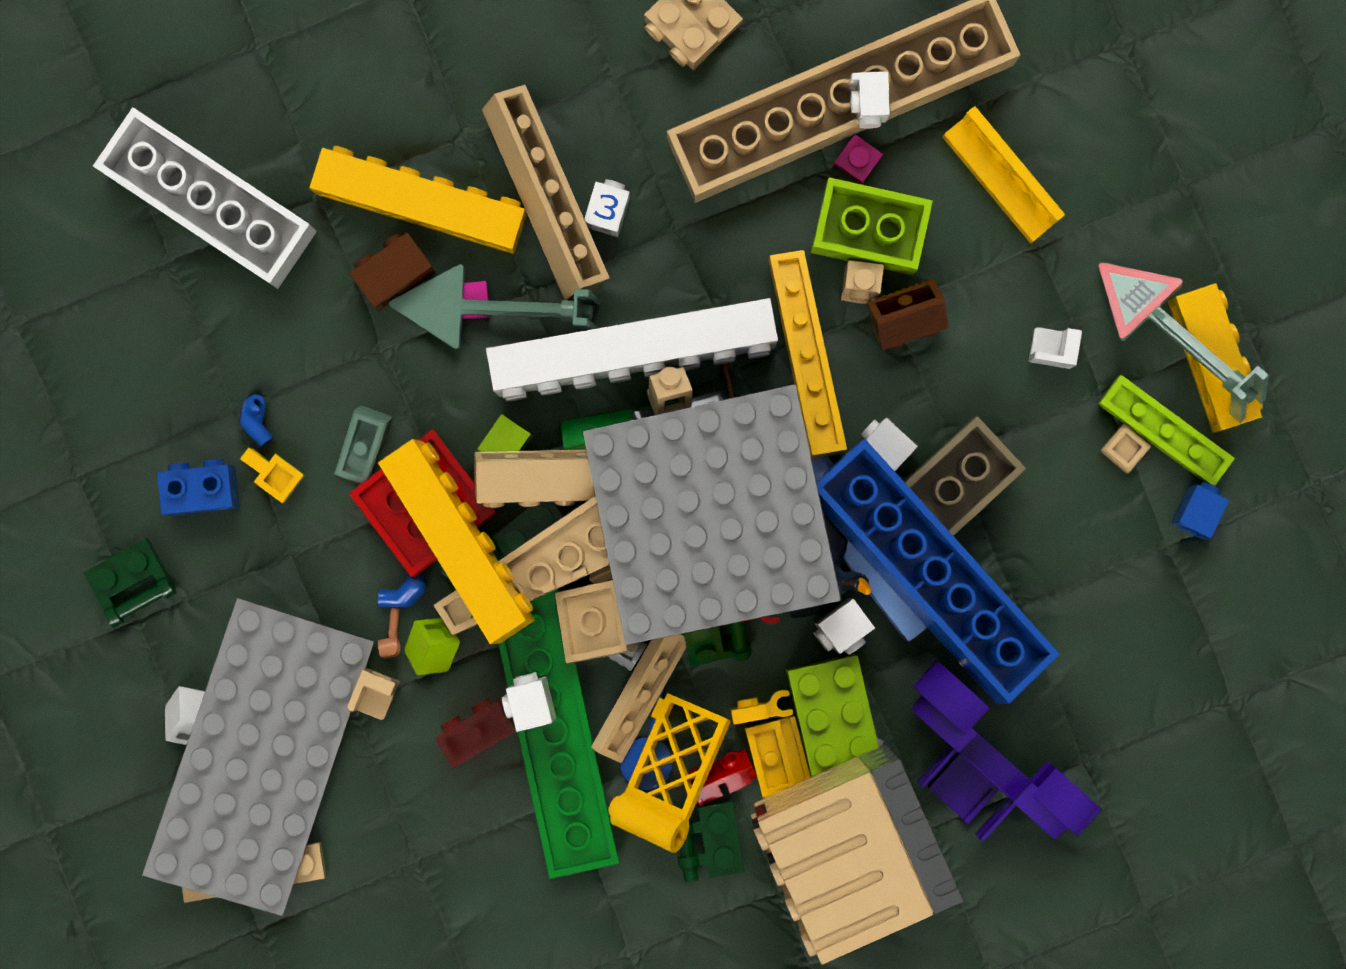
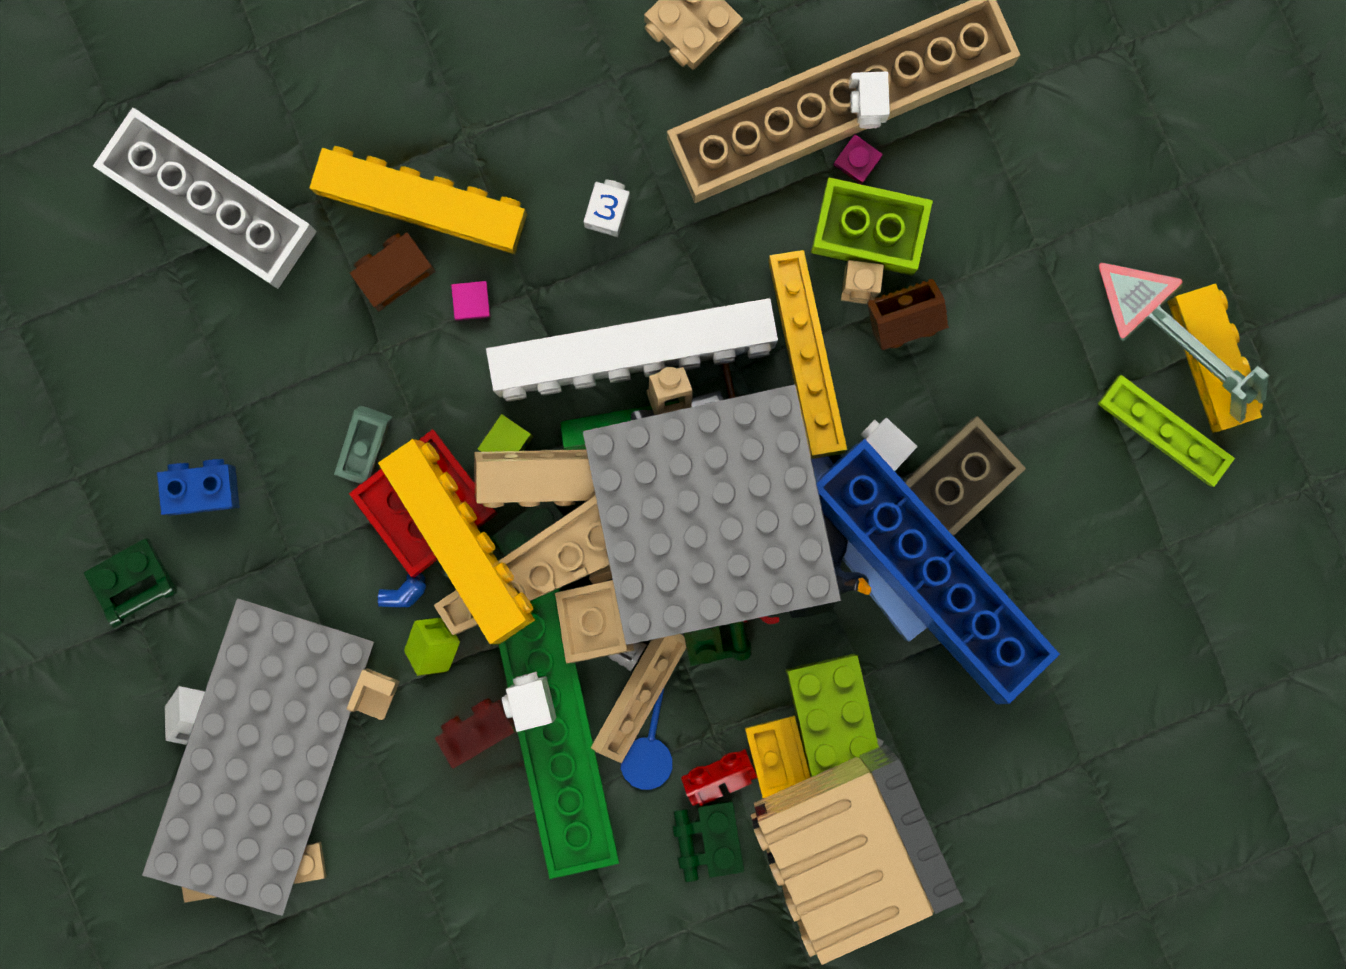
(252, 420): blue arm -> none
(275, 476): yellow plate -> none
(391, 646): nougat hand -> none
(440, 307): sand green piece -> none
(544, 191): tan brick -> none
(655, 818): yellow piece -> none
(750, 710): yellow plate -> none
(843, 627): white brick -> none
(982, 771): dark purple piece -> none
(1003, 175): yellow fence -> none
(1055, 347): white panel -> none
(1125, 448): tan tile -> none
(1200, 510): blue brick -> none

